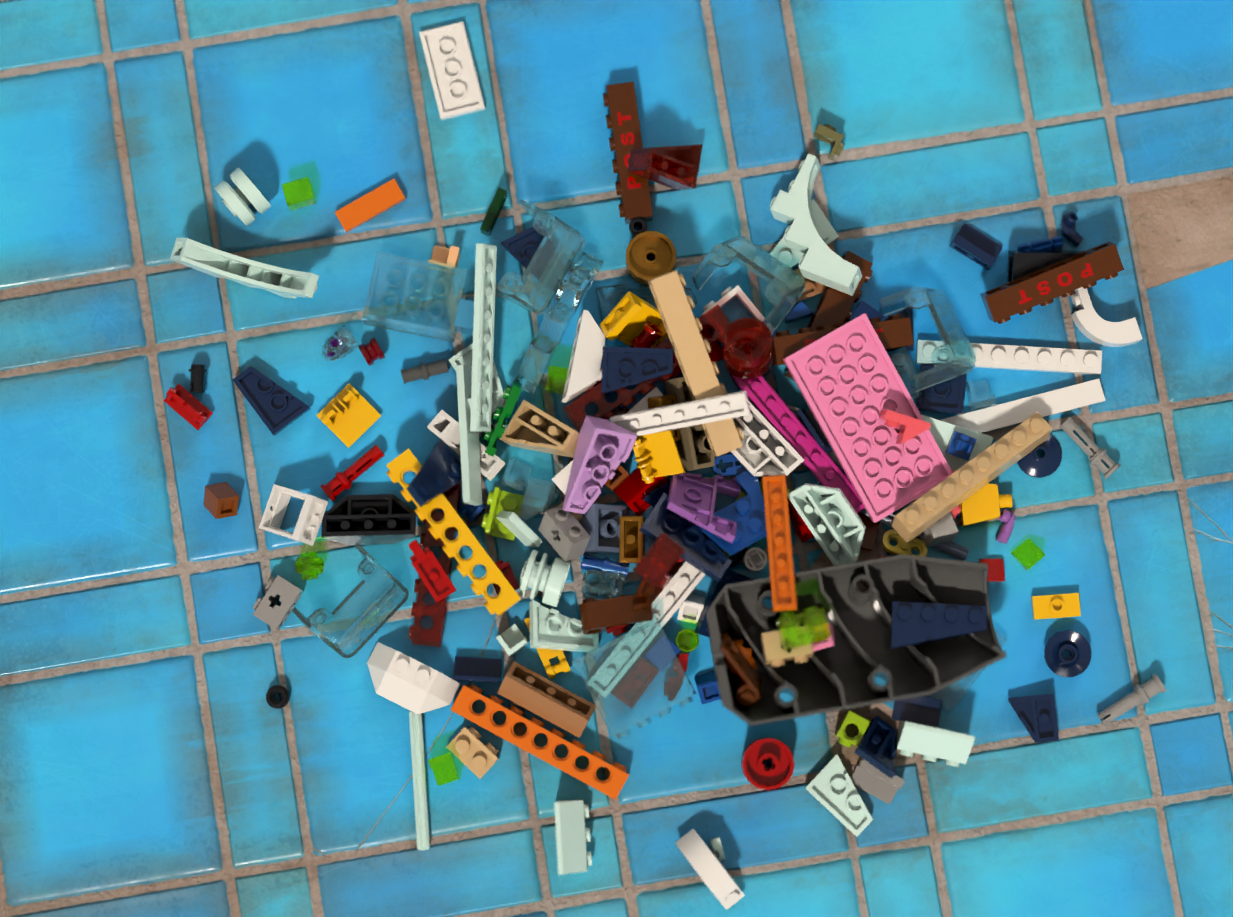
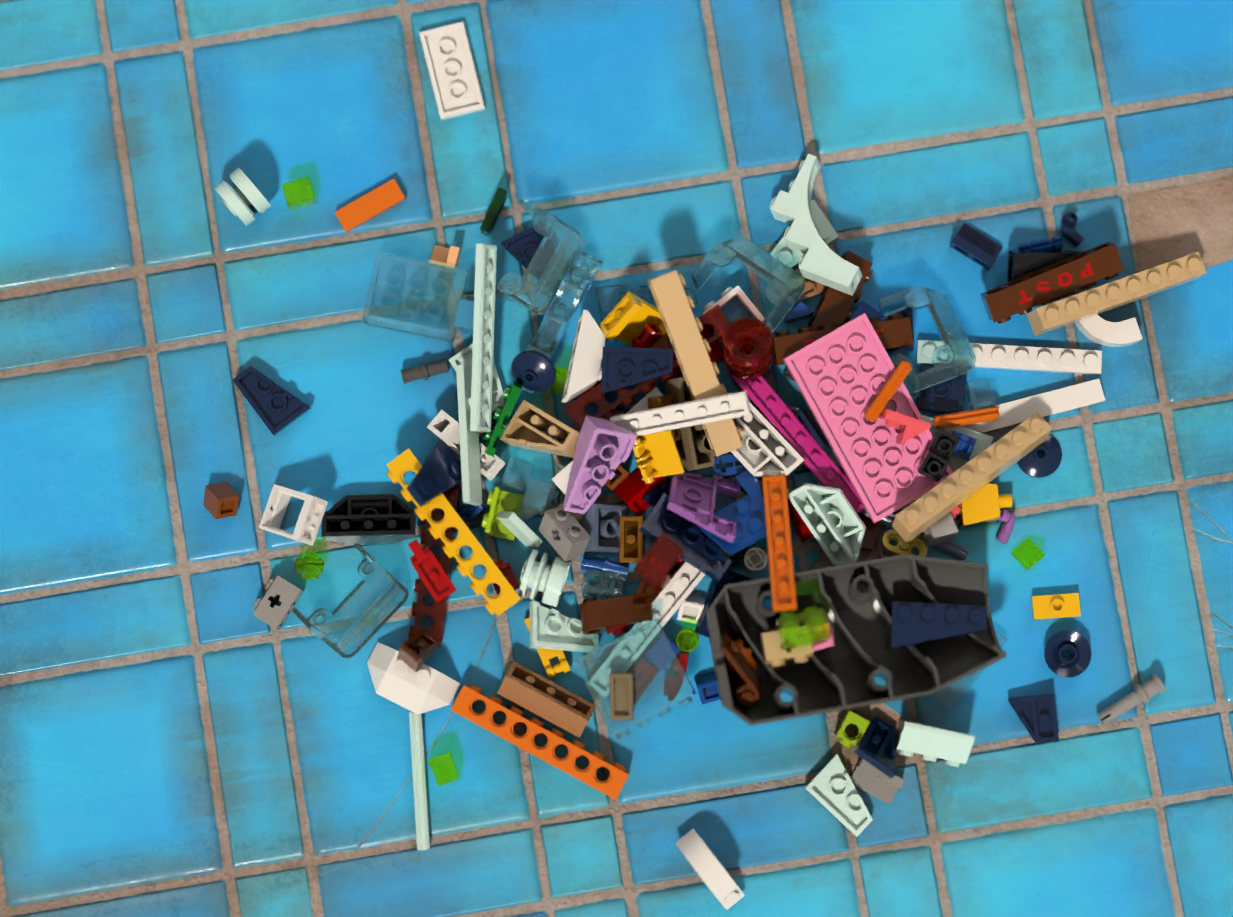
(187, 406): red hinge -> none
(197, 378): black pin -> none
(247, 272): light aqua arch -> none
(270, 696): black plate -> none
(339, 345): clear light blue rock -> none
(344, 479): red pin -> none
(348, 415): yellow hinge -> none
(371, 351): dark red wheel -> none
(417, 650): none -> reddish brown slope
(473, 751): tan bracket -> none
(477, 669): dark blue panel -> none
(512, 640): light aqua panel -> none
(533, 371): none -> dark blue dish
(572, 836): light aqua slope -> none
(621, 696): none -> dark tan tile
(626, 136): reddish brown brick -> none
(641, 223): black pin -> none
(651, 244): pearl gold wheel -> none
(668, 166): clear red wedge -> none
(717, 848): light aqua tile -> none
(781, 763): red wheel -> none
(829, 135): olive bracket -> none
(888, 391): none -> orange axle
(918, 710): dark blue panel -> none
(938, 454): none -> black slope
(966, 417): none -> orange axle
(995, 570): red slope -> none
(1095, 459): light grey pin -> none
(1116, 293): none -> tan brick

